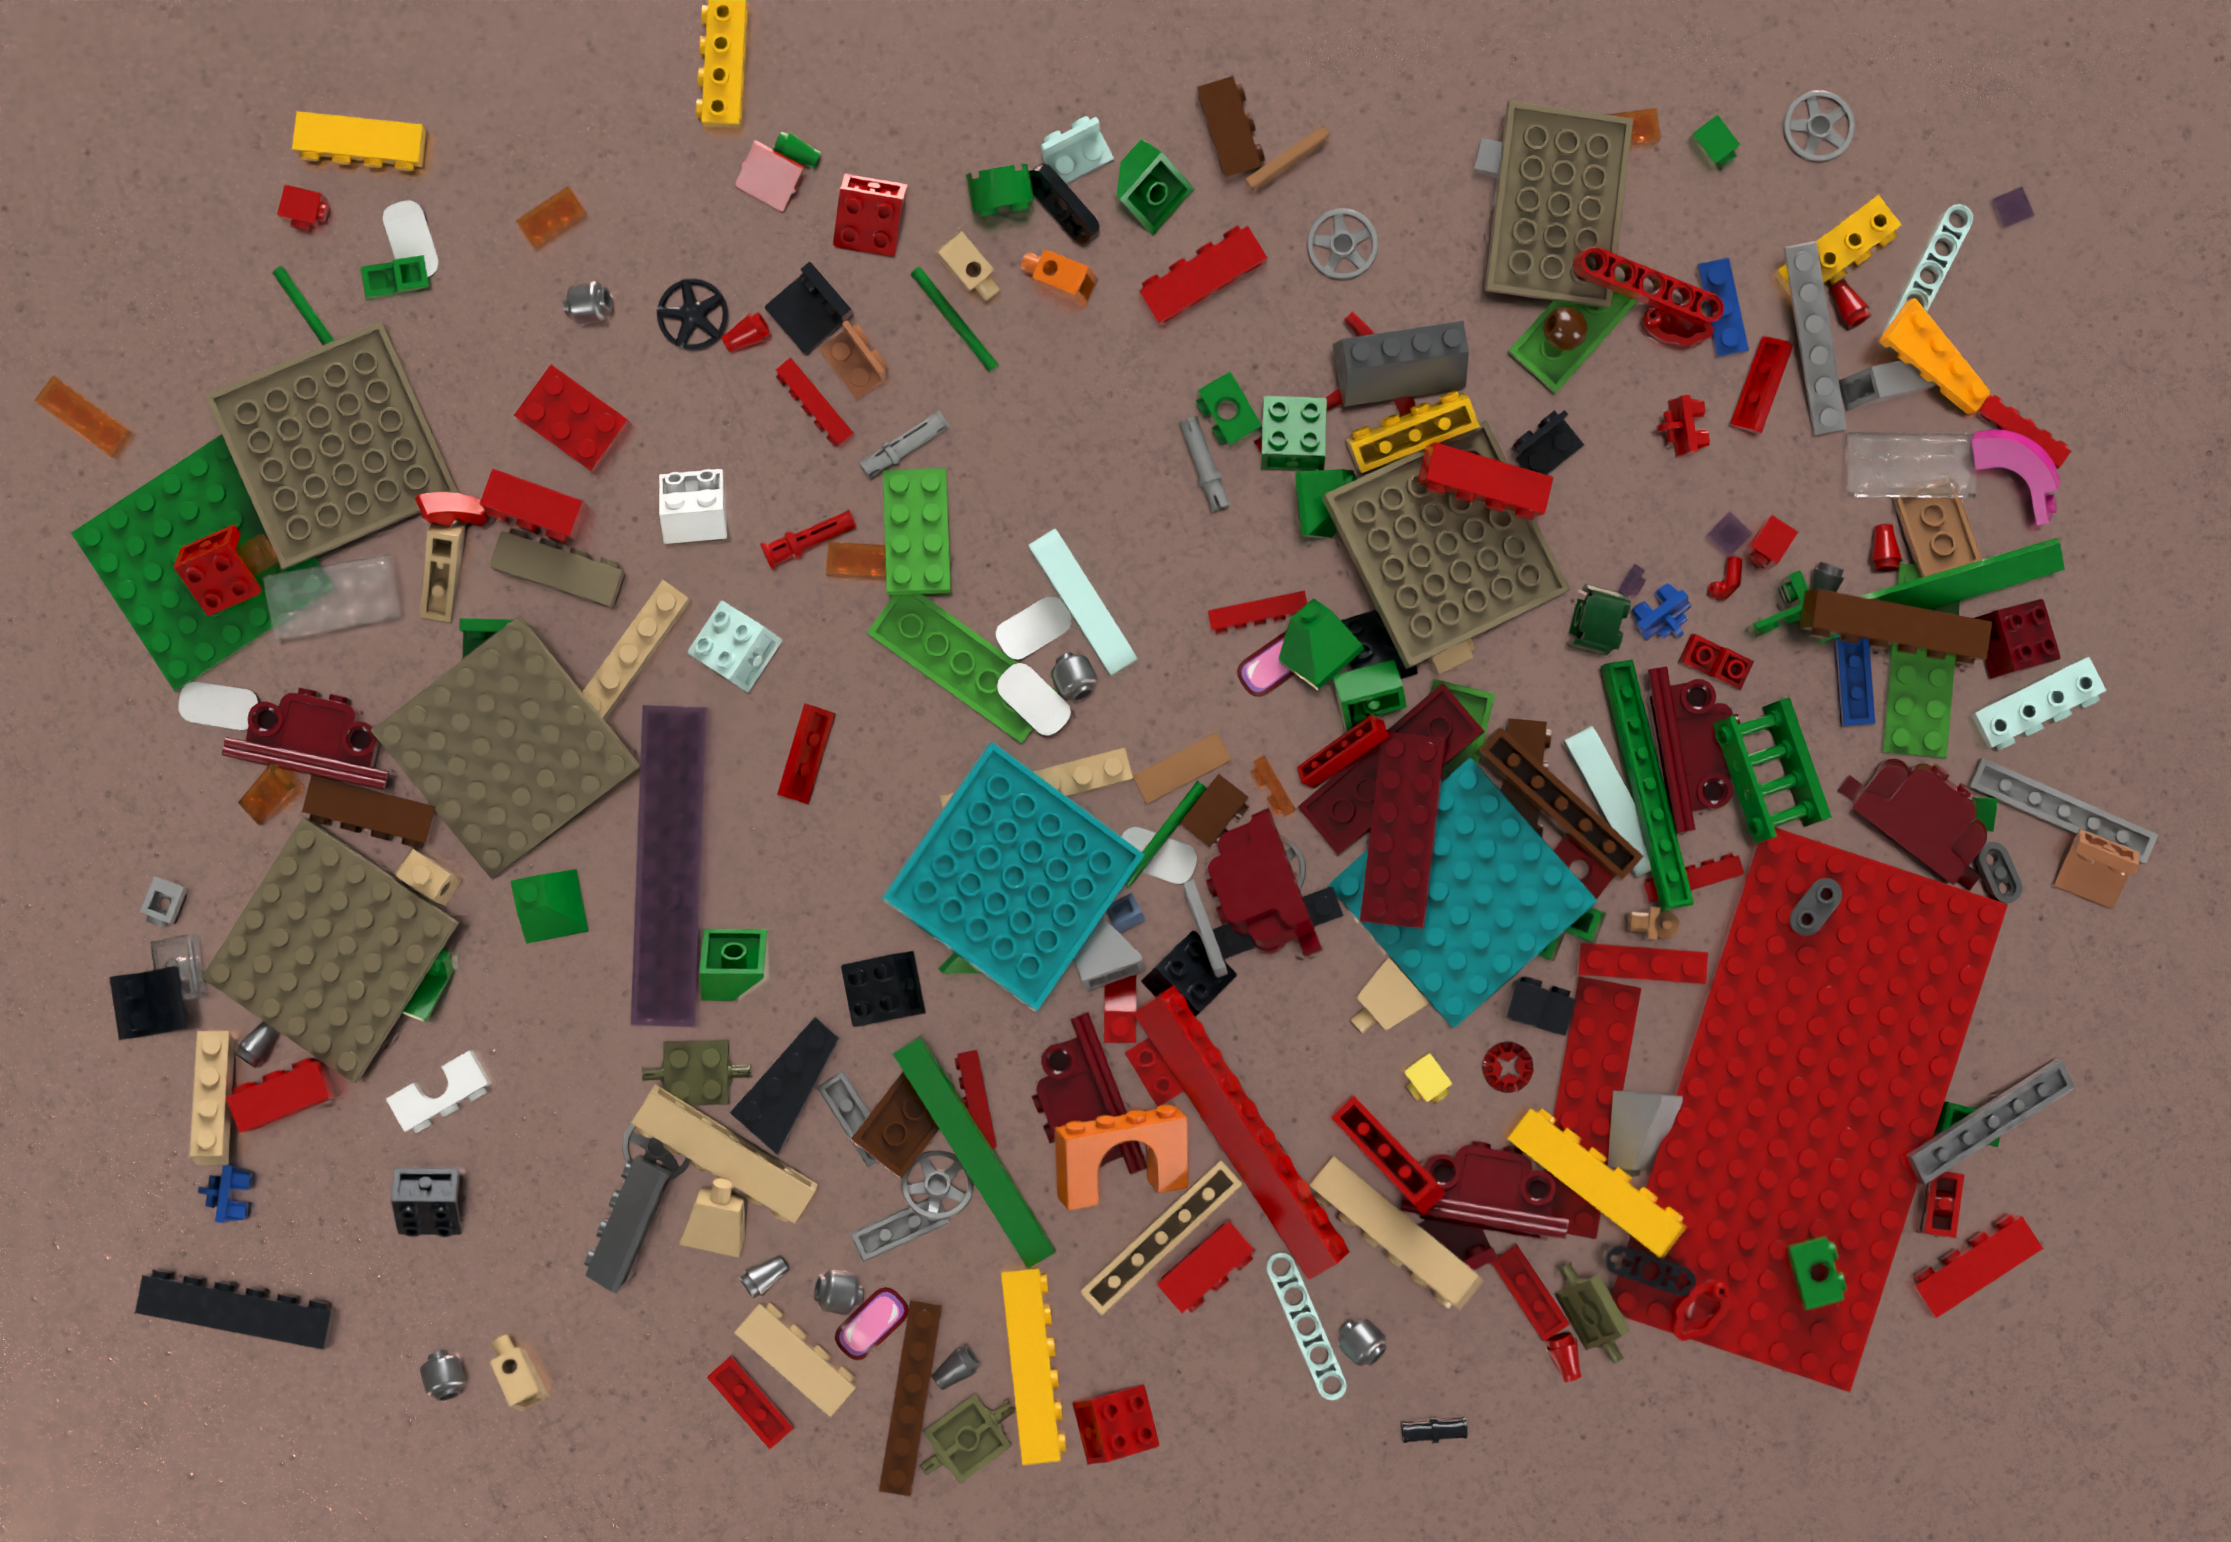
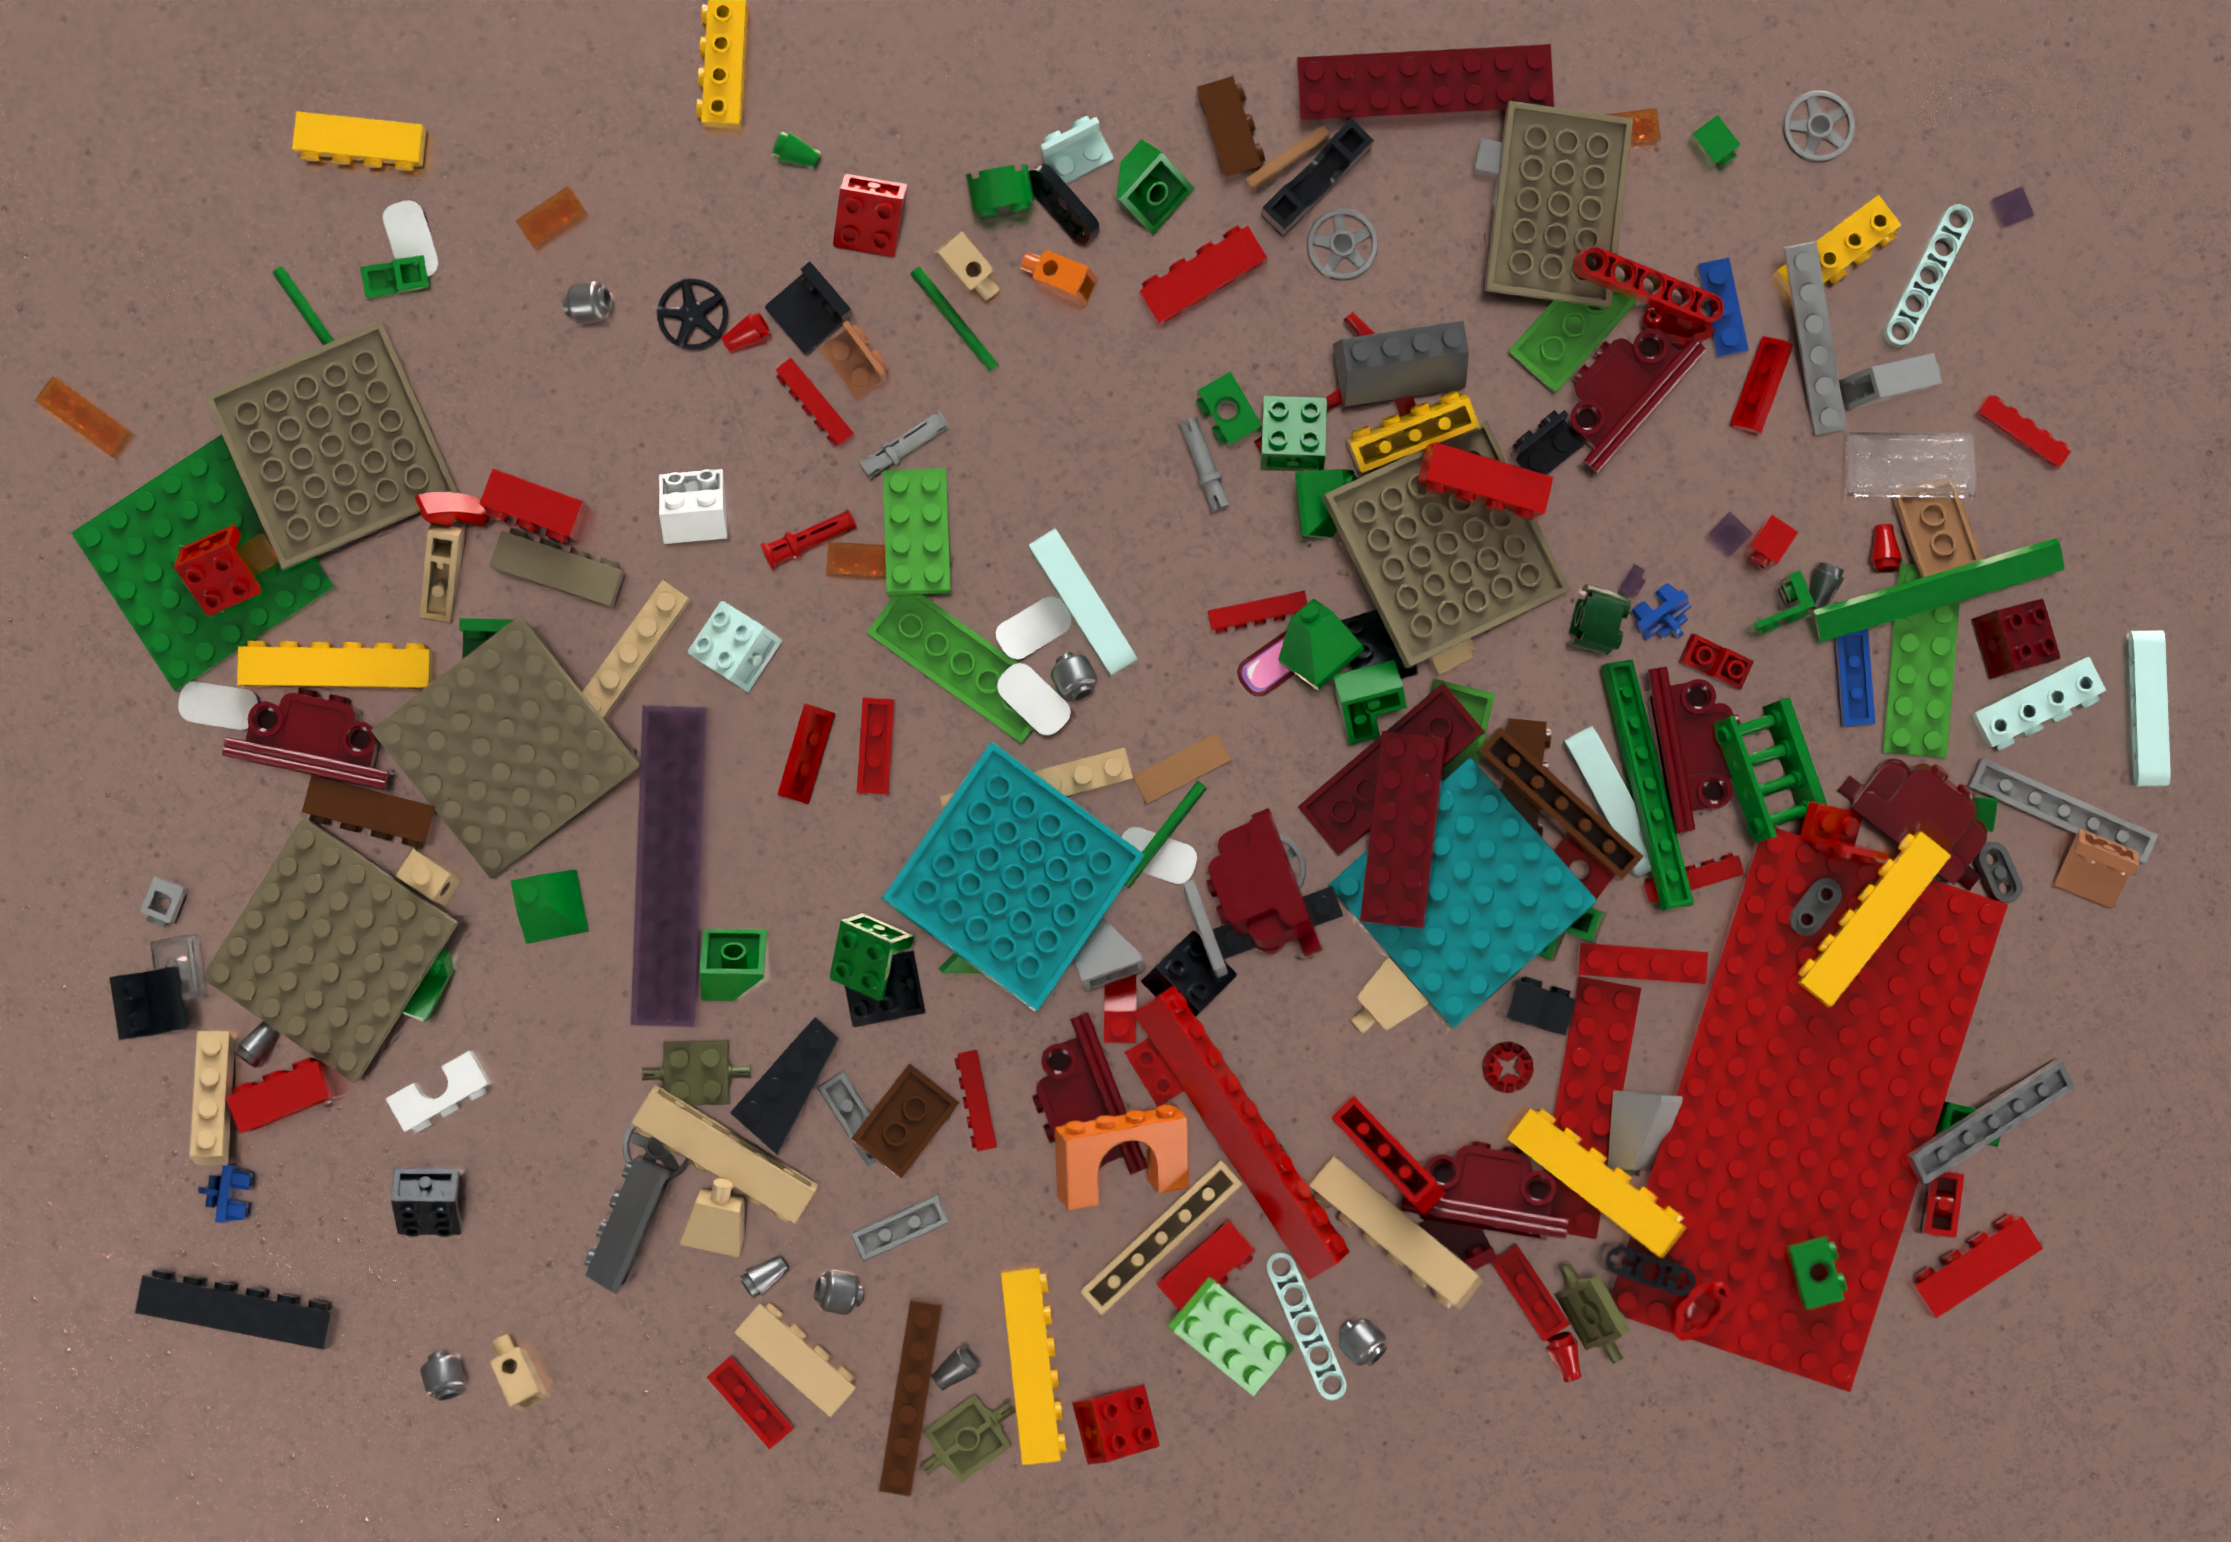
(266, 794): clear orange plate -> none
(302, 207): red brick -> none
(331, 596): clear plate -> none
(334, 667): none -> yellow brick
(572, 419): red brick -> none
(769, 176): piece -> none
(865, 954): none -> green bracket
(871, 1323): sticker -> none
(875, 746): none -> red plate
(937, 1186): light grey wheel -> none
(974, 1152): green tile -> none
(1125, 913): sand blue plate -> none
(1214, 811): reddish brown brick -> none
(1231, 1336): none -> plate
(1265, 776): clear orange plate -> none
(1317, 177): none -> black arch
(1342, 751): red piece -> none
(1422, 84): none -> dark red brick
(1427, 1080): light yellow brick -> none
(1434, 1430): black pin -> none
(1565, 328): reddish brown piece -> none
(1625, 389): none -> dark red brick
(1653, 924): medium nougat hips -> none
(1680, 425): red hips -> none
(1732, 581): red arm -> none
(1836, 829): none -> red bracket
(1850, 305): red cone -> none
(1873, 918): none -> yellow brick
(1895, 625): reddish brown brick -> none
(1928, 349): light orange wing -> none
(2026, 458): dark pink arch -> none
(2149, 708): none -> light aqua beam

